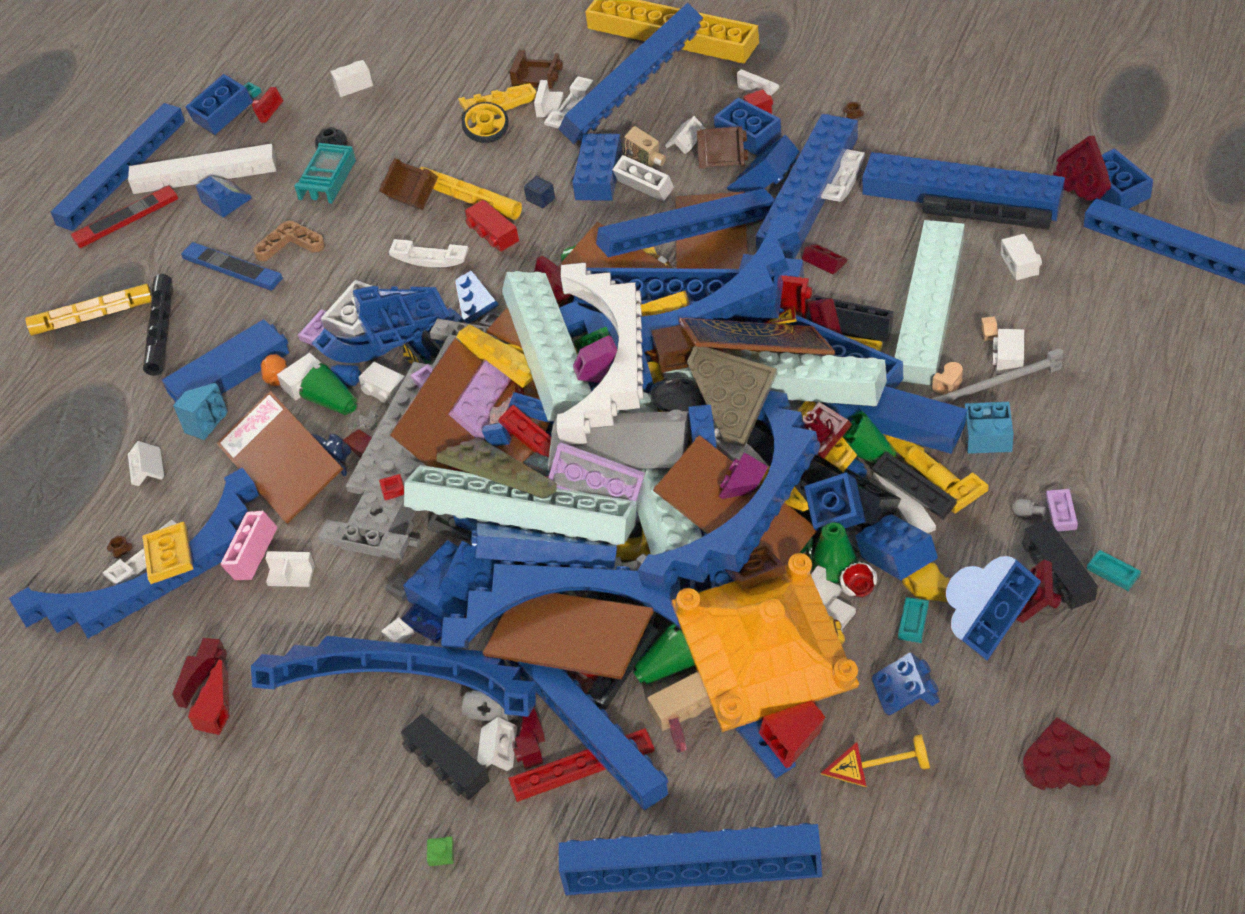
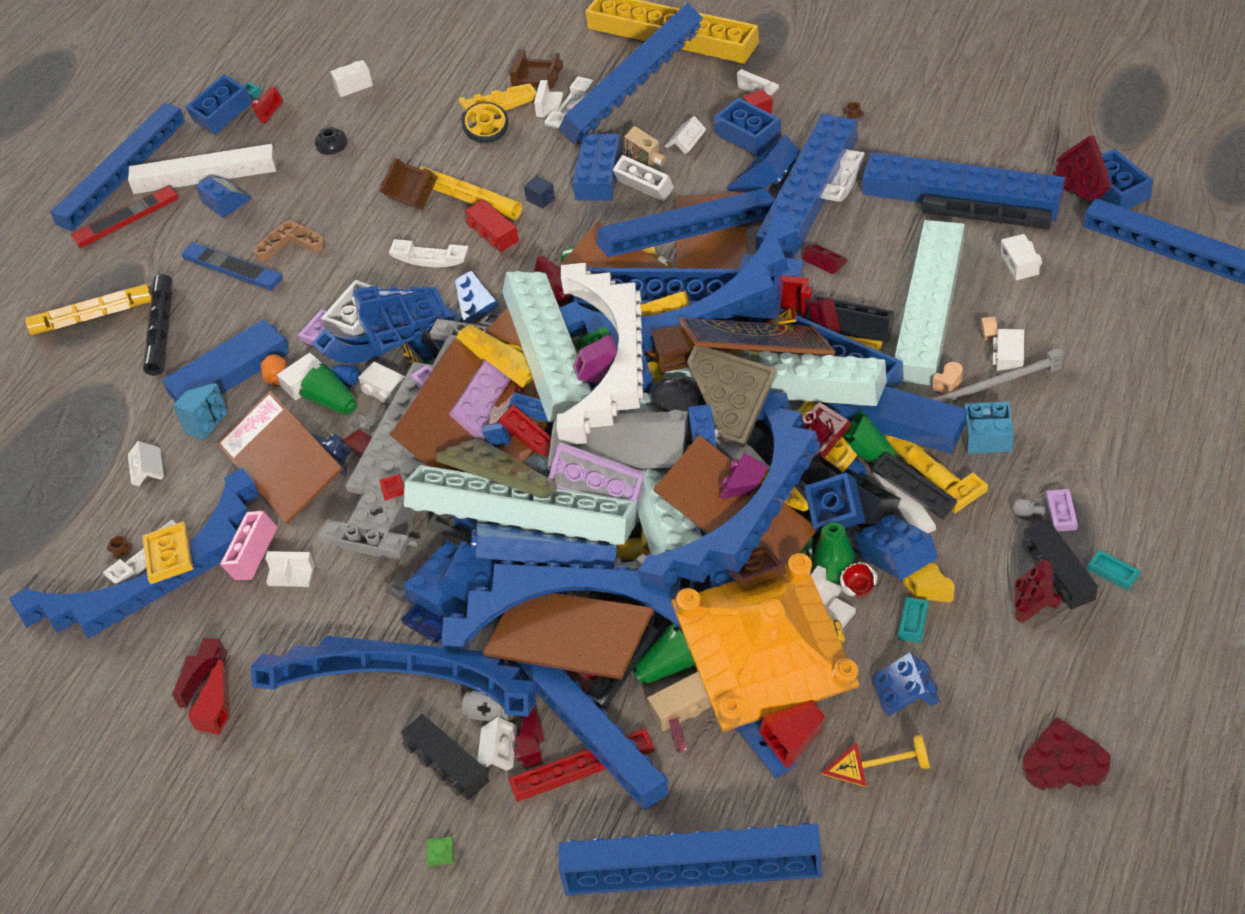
(326, 171): teal door -> none
(397, 631): white tile -> none
(721, 146): reddish brown panel -> none
(988, 601): blue brick -> none

